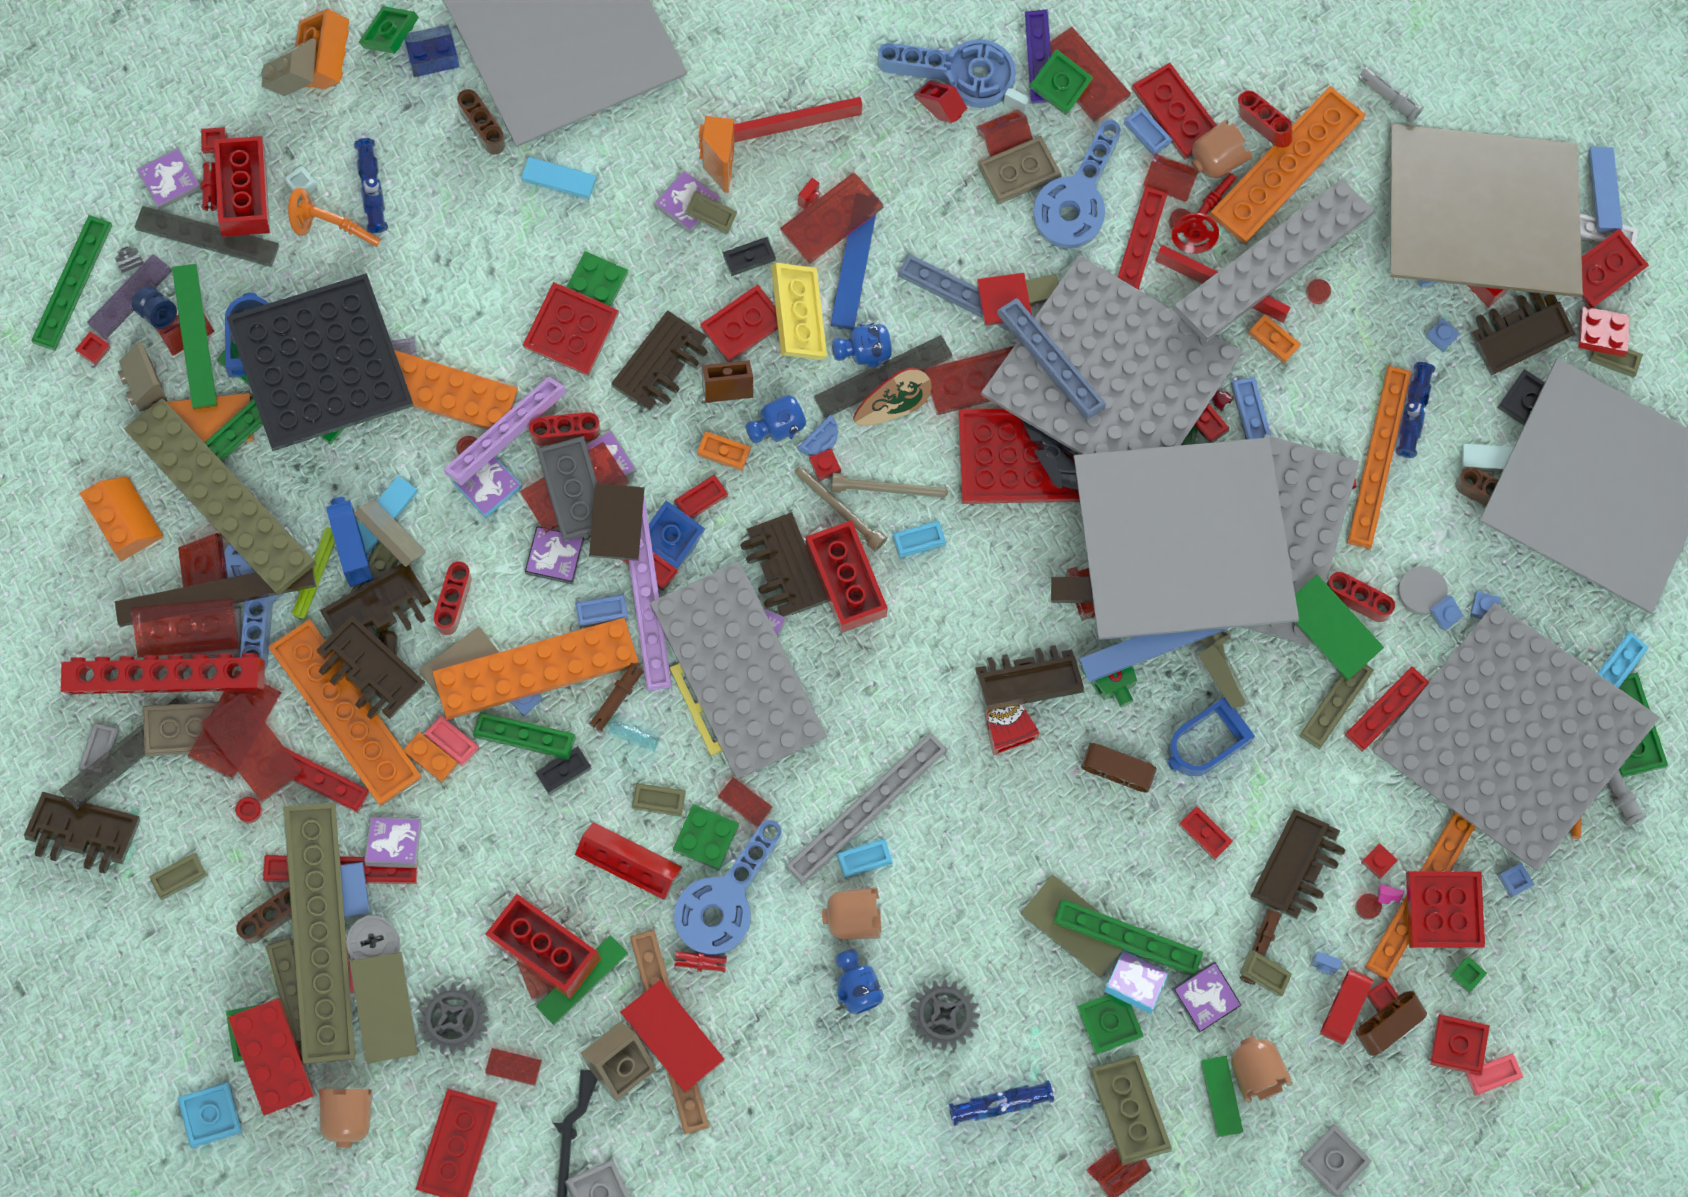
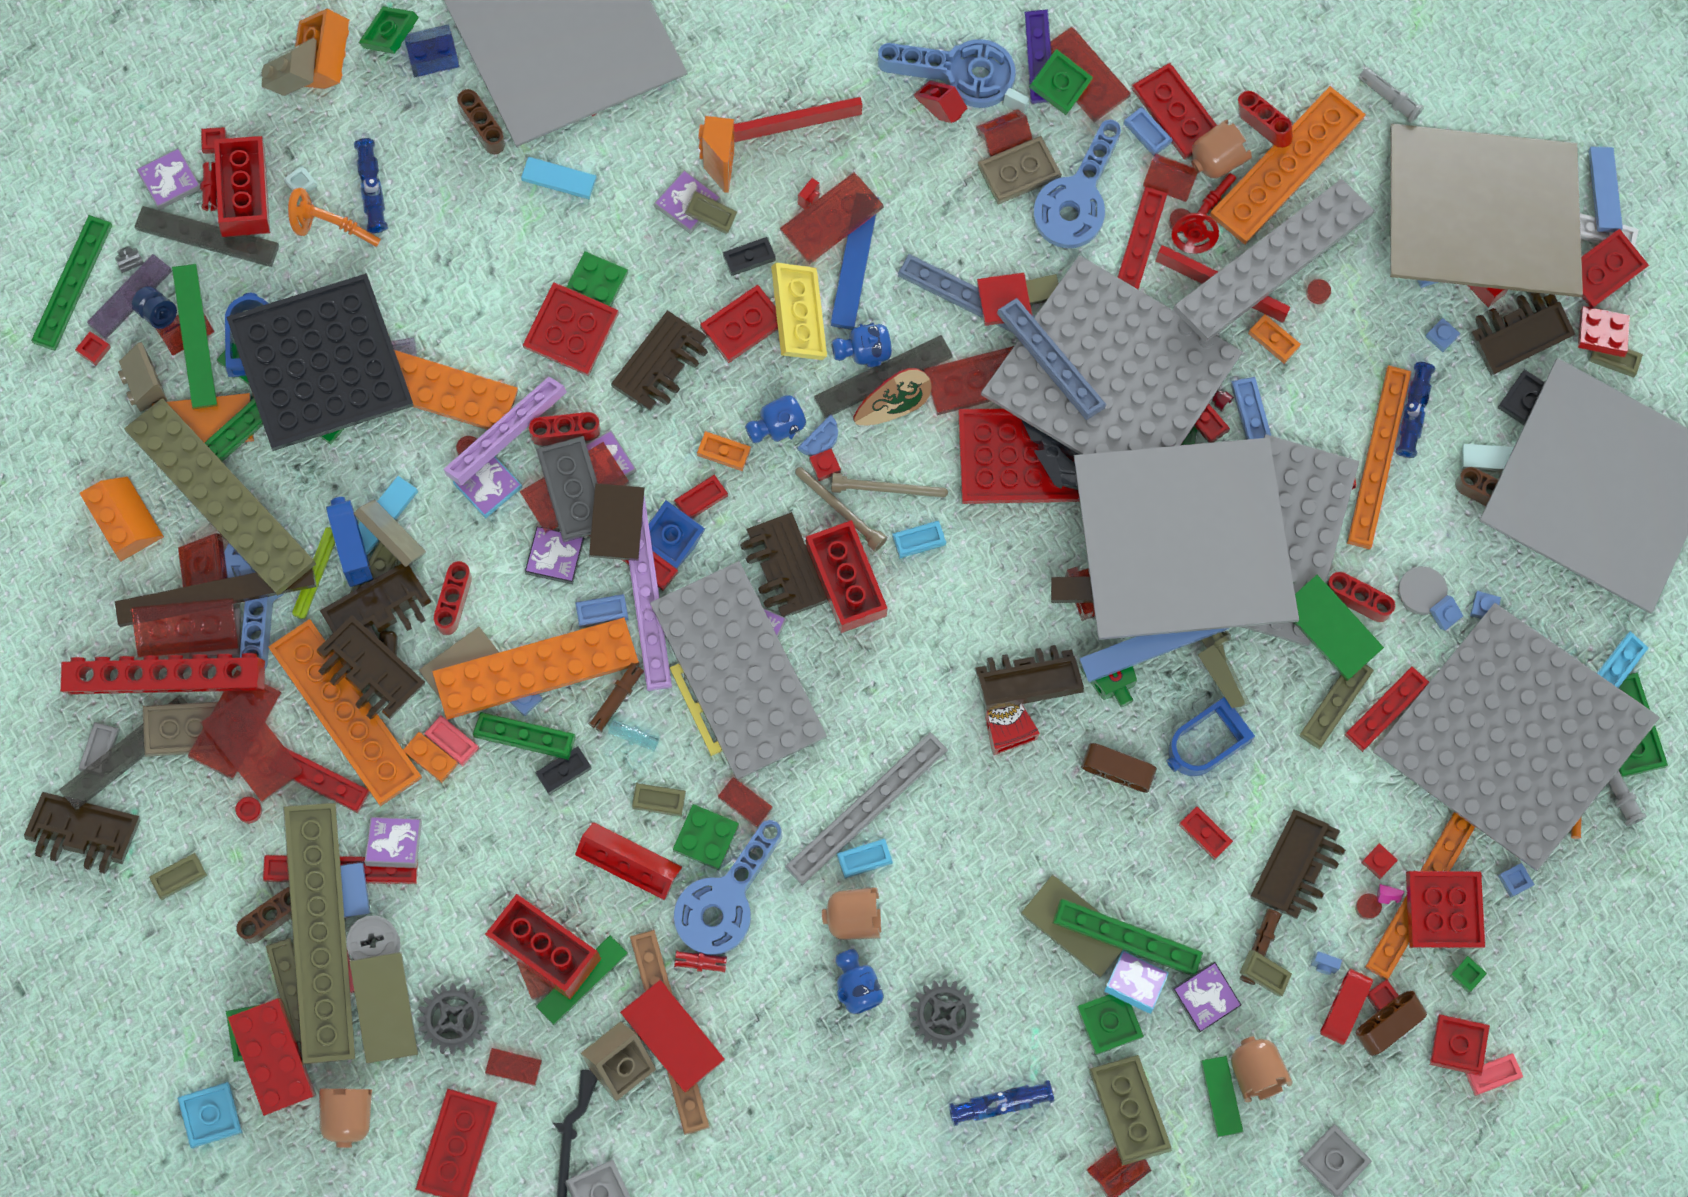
(727, 381): reddish brown brick -> none

